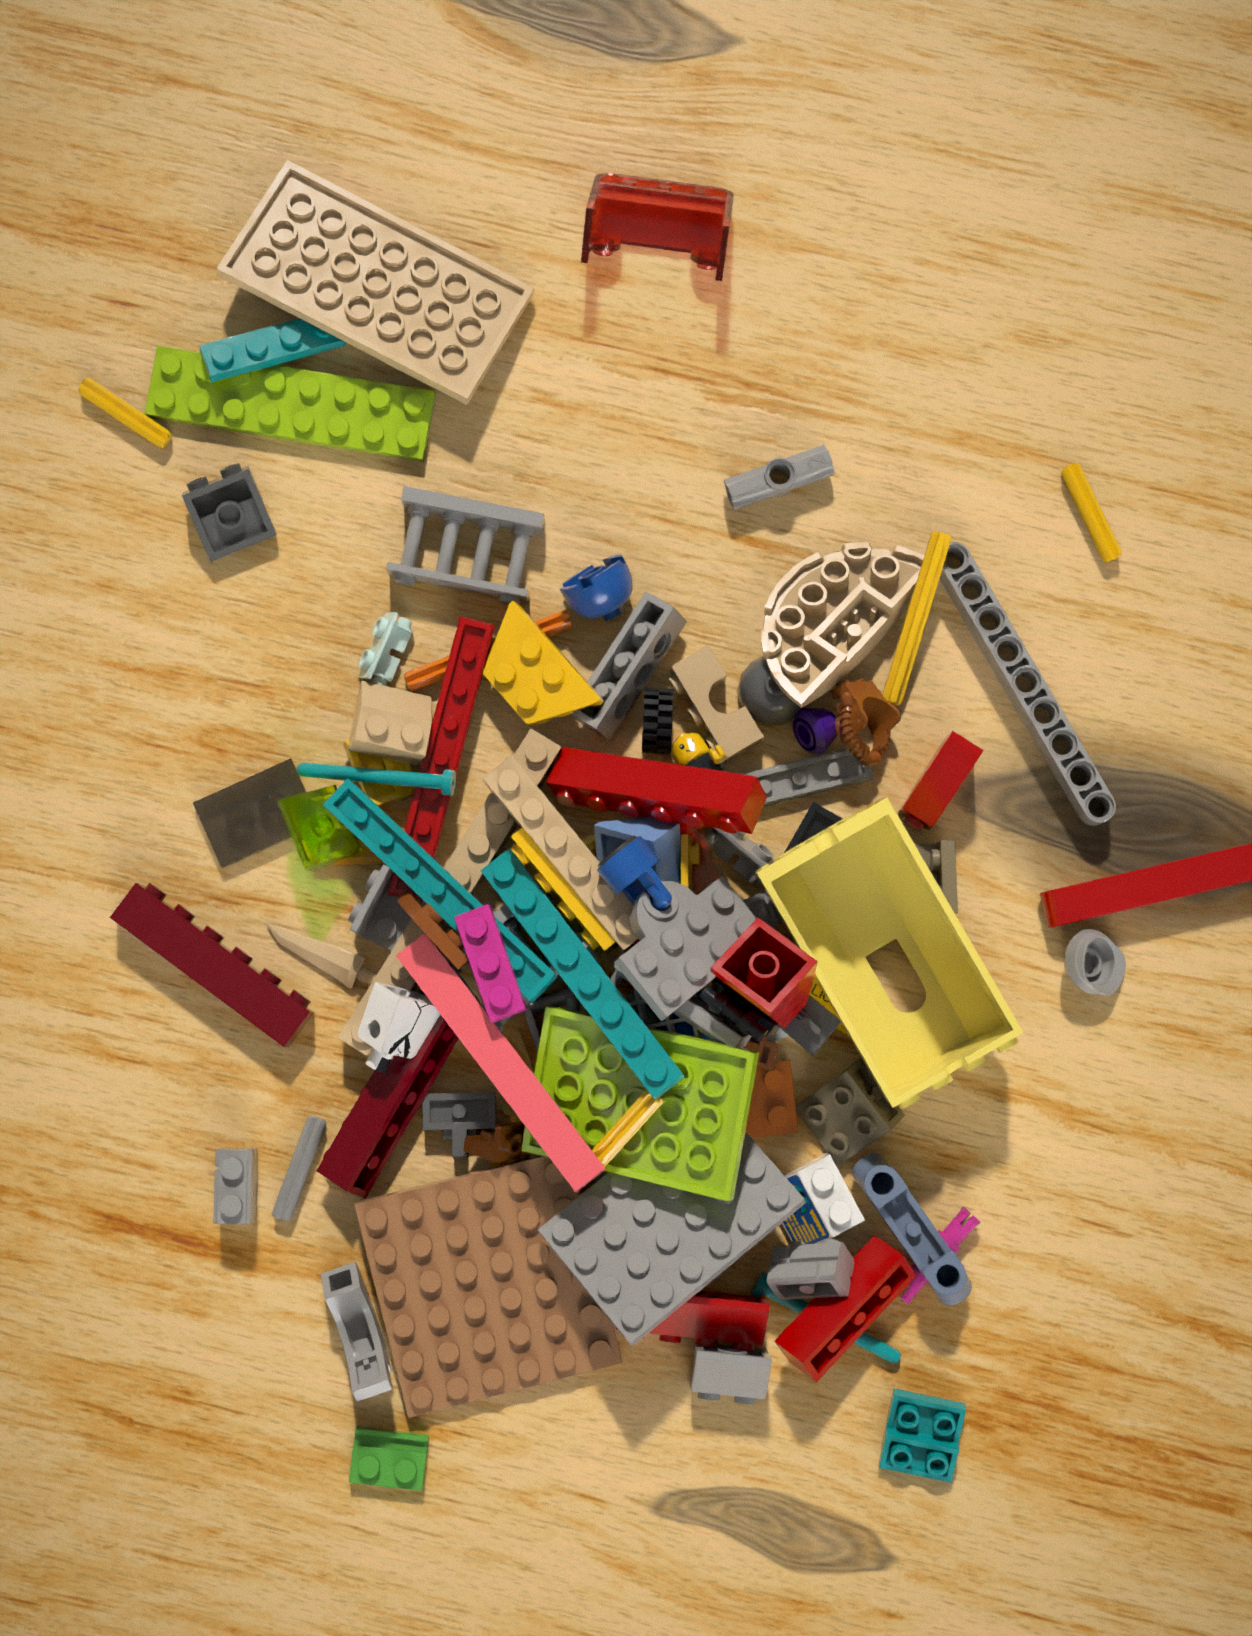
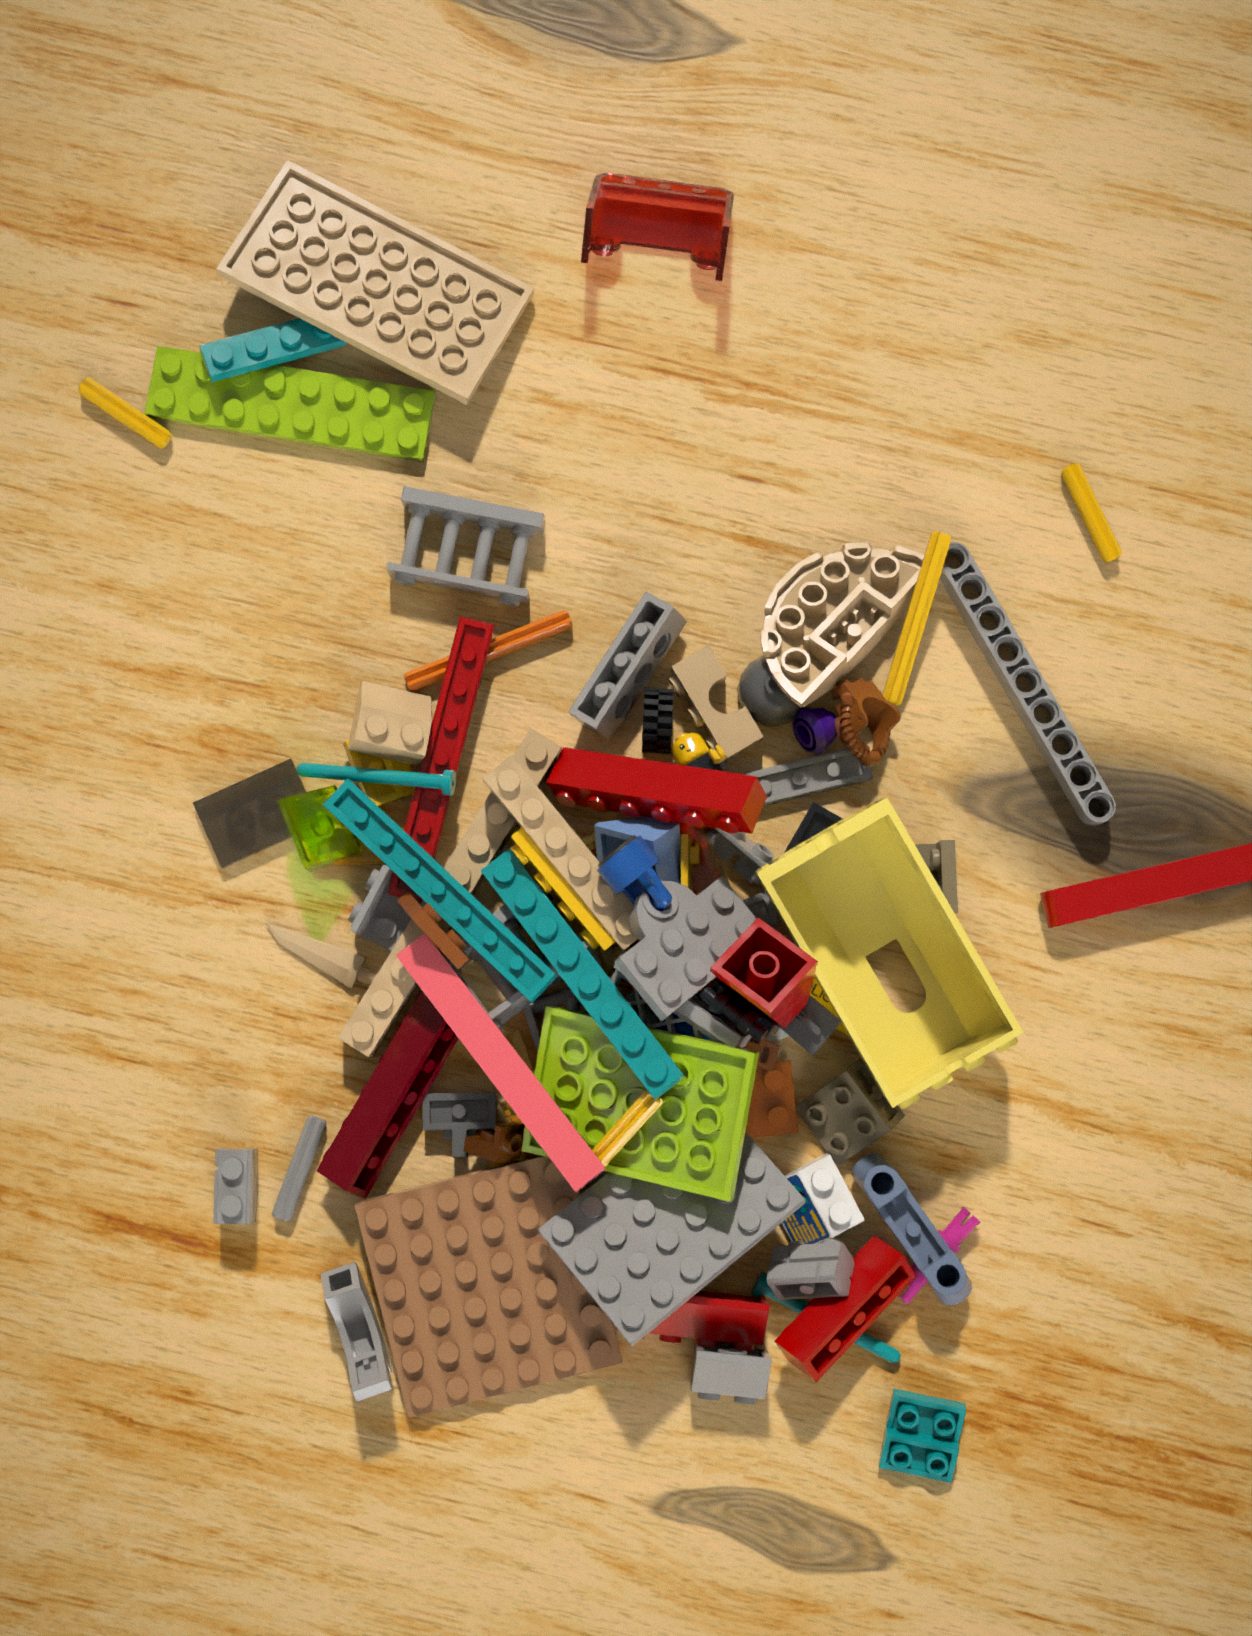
(212, 964): dark red brick -> none
(228, 511): dark grey plate -> none
(388, 636): light aqua hinge -> none
(389, 1458): bright green plate -> none
(395, 1024): white torso -> none
(490, 963): dark pink plate -> none
(535, 672): yellow wing -> none
(599, 589): blue cylinder -> none
(800, 469): light grey piece -> none
(939, 781): red slope -> none
(1094, 963): light grey hat -> none

